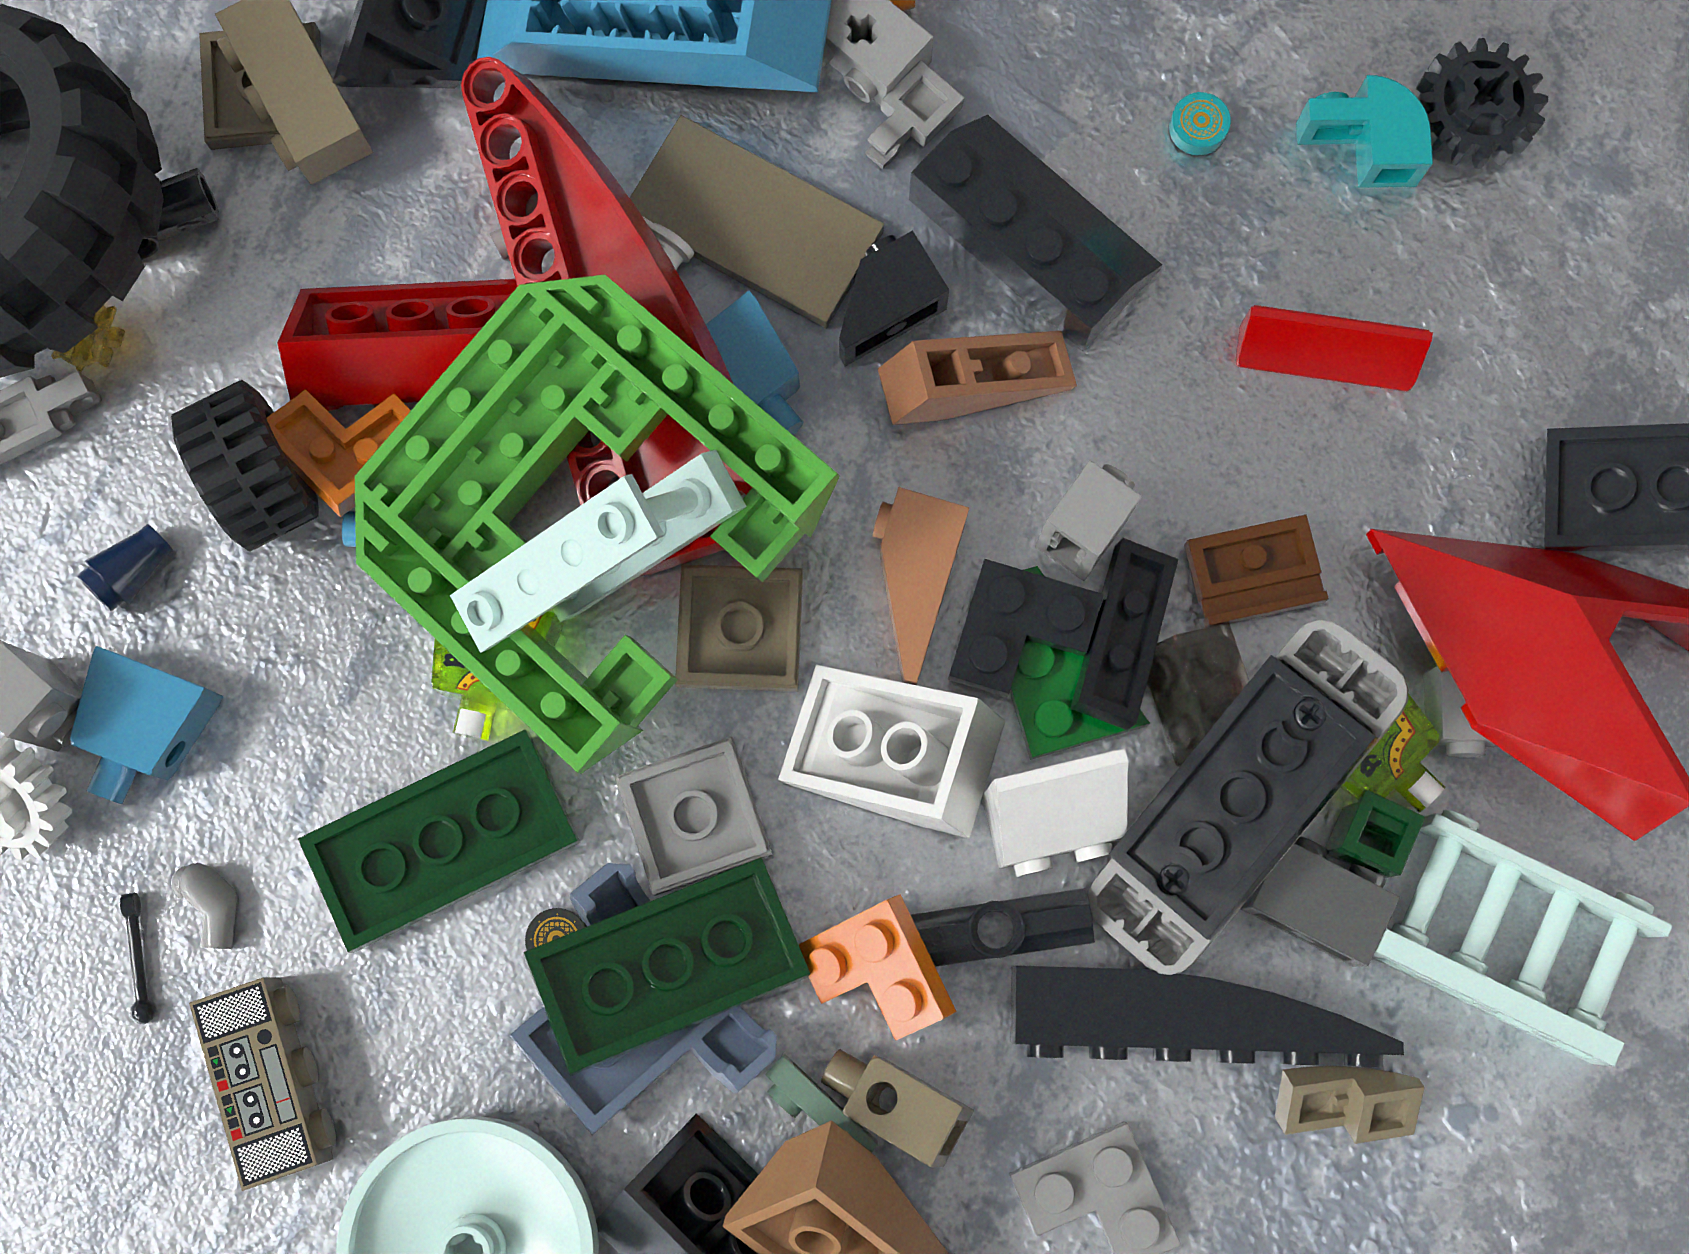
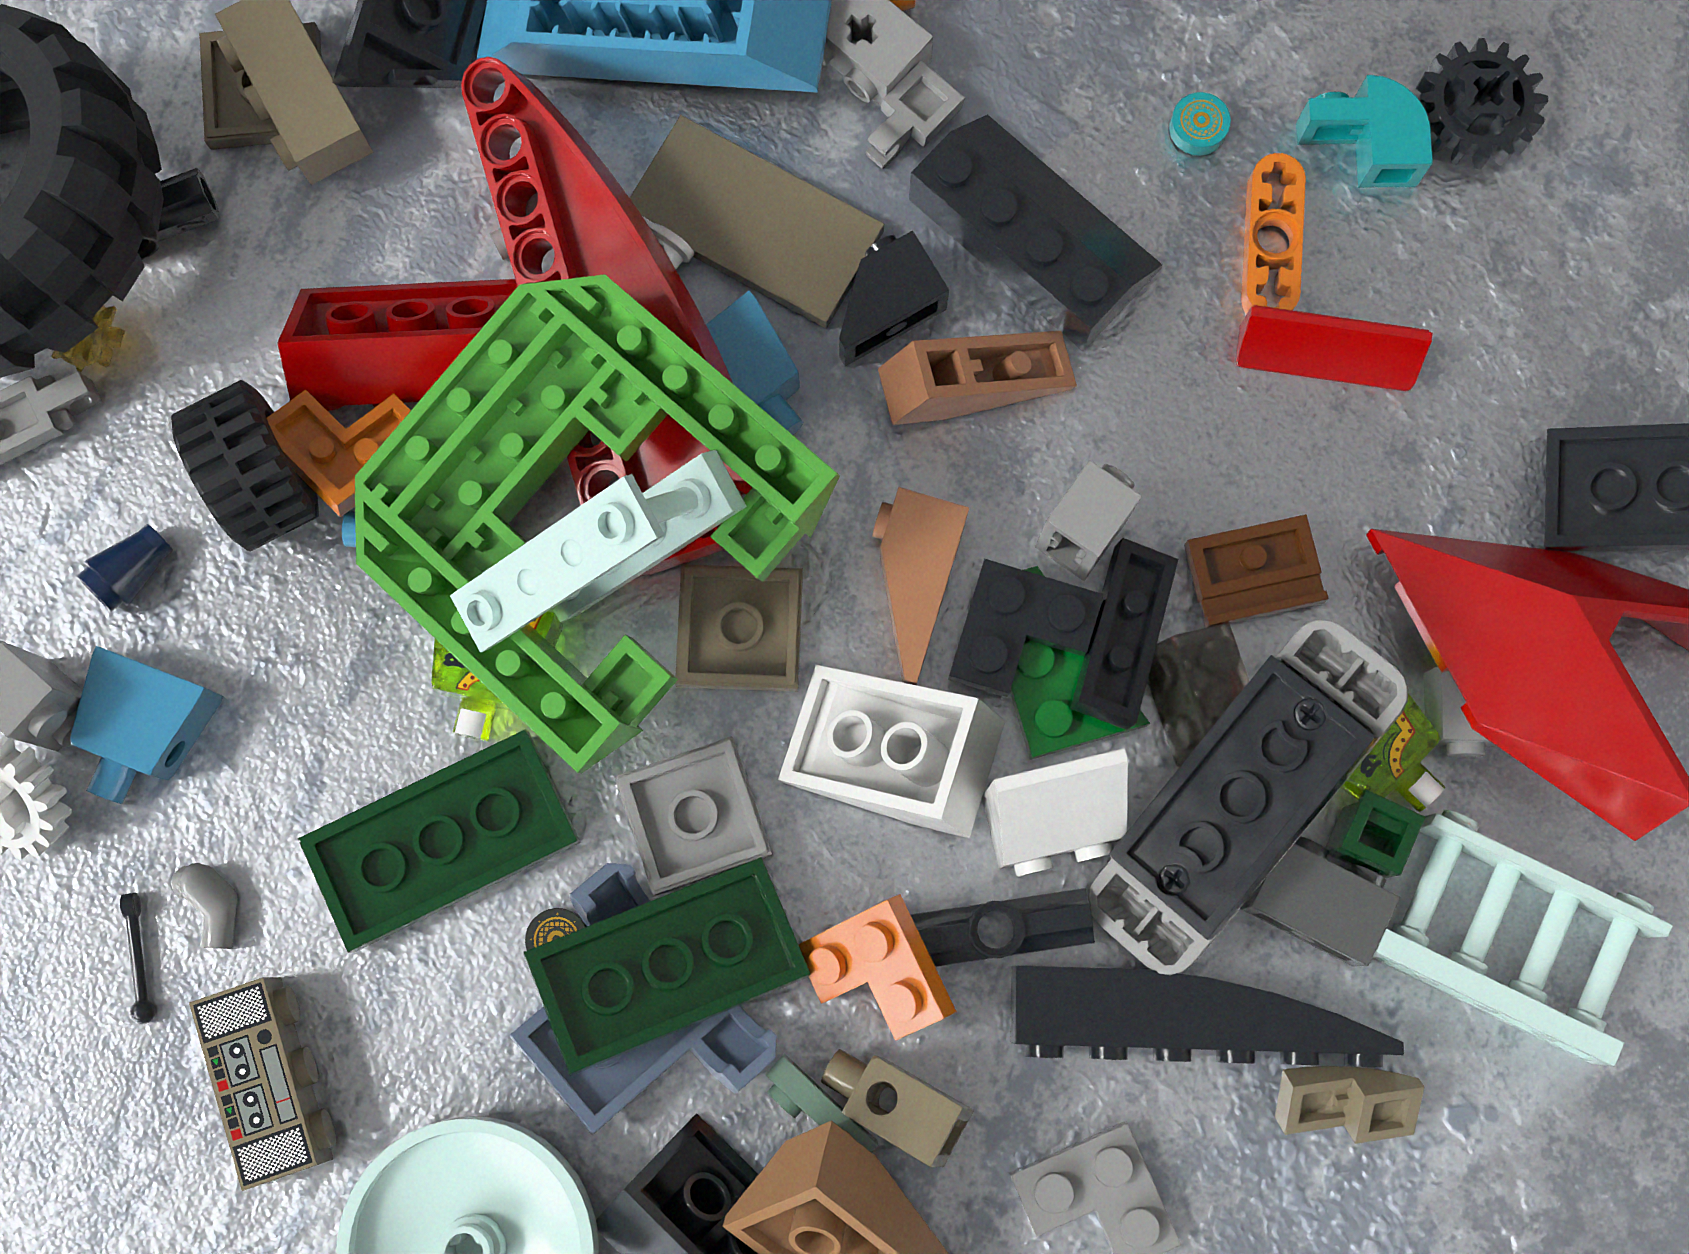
(1259, 197): none -> orange beam

